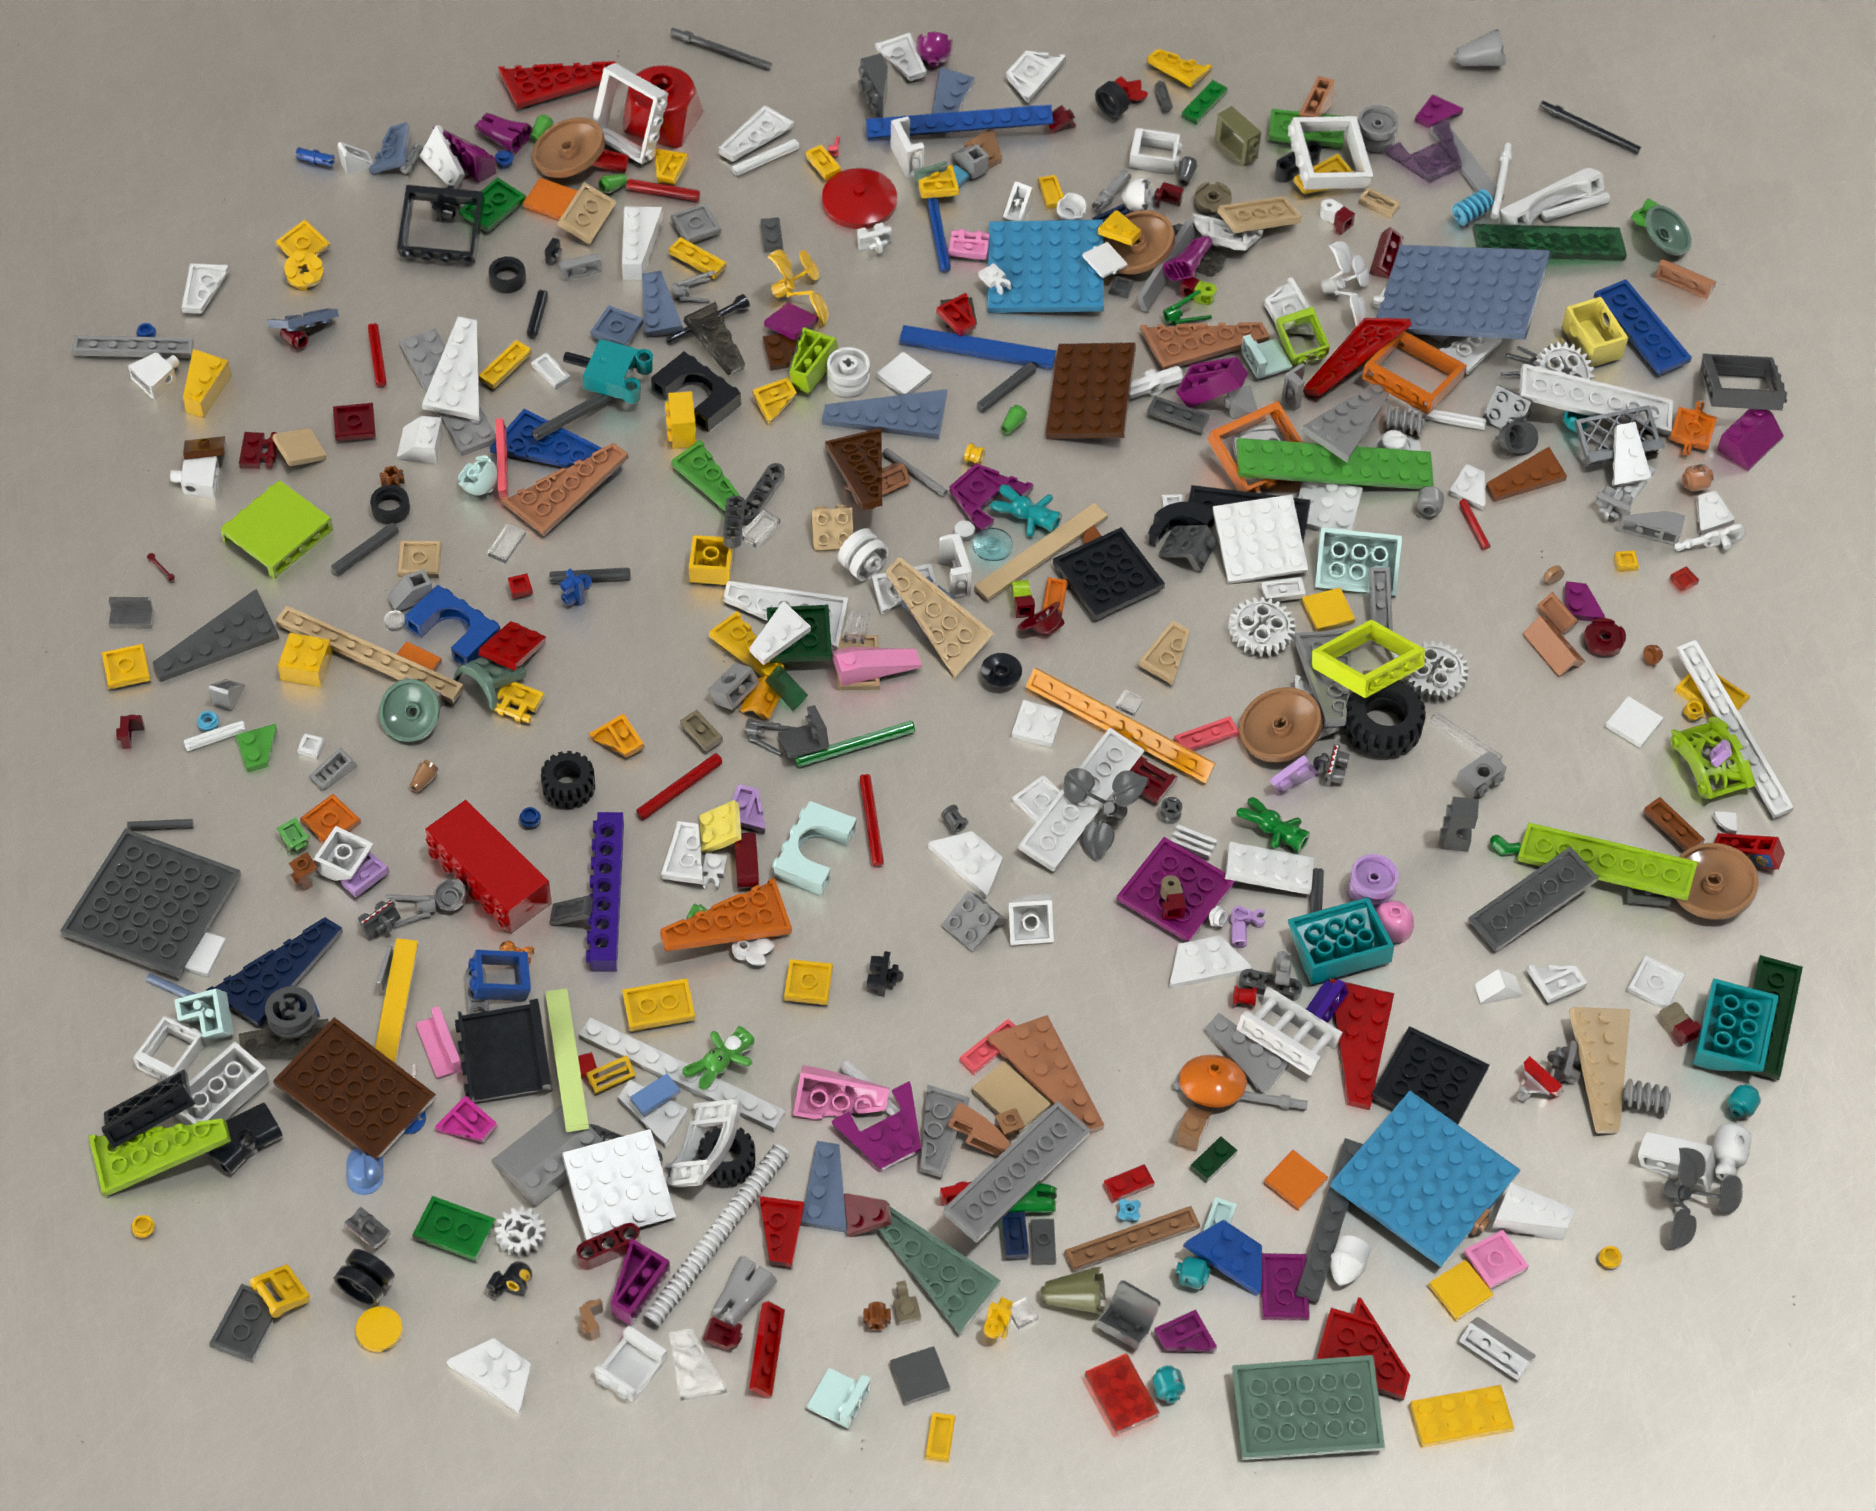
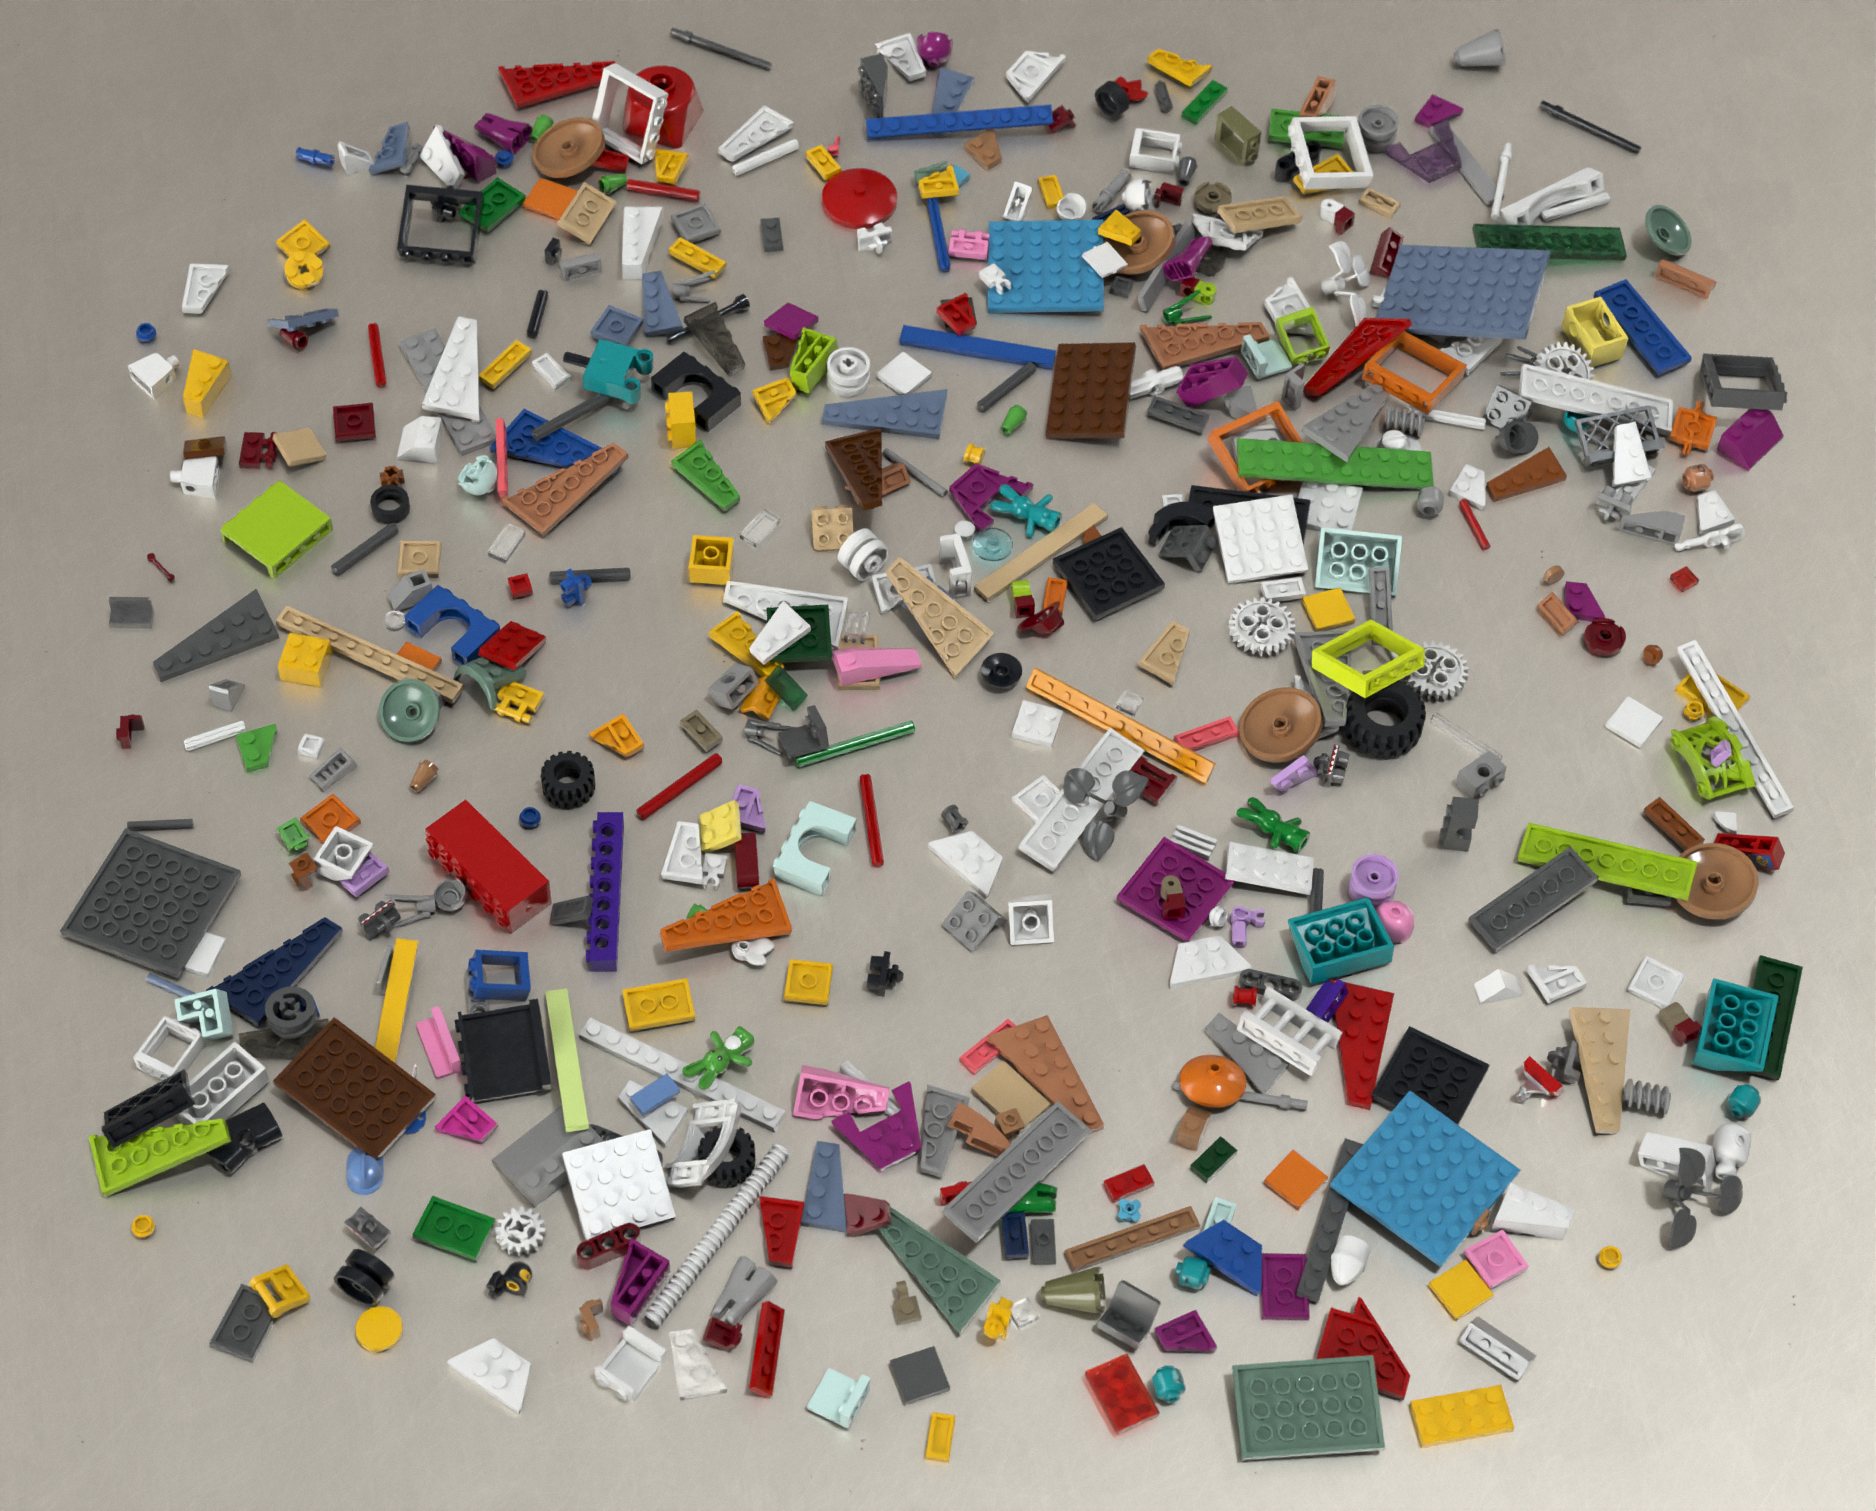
(126, 666): yellow plate -> none
(132, 346): light grey plate -> none
(205, 717): medium azure plate -> none
(510, 285): black tyre -> none
(510, 946): clear orange arm -> none
(586, 1064): red tile -> none
(592, 1081): yellow tile -> none
(734, 518): dark grey beam -> none
(764, 495): dark grey beam -> none
(785, 285): yellow plant -> none
(876, 1316): dark orange gear -> none
(908, 156): white panel -> none
(972, 160): light grey slope -> none
(1171, 804): dark grey wheel -> none
(1283, 968): light grey bar -> none
(1472, 207): medium azure piece -> none
(1503, 846): green arm -> none
(1553, 645): nougat panel -> none
(1626, 561): yellow tile -> none
(1639, 215): bright green bracket -> none

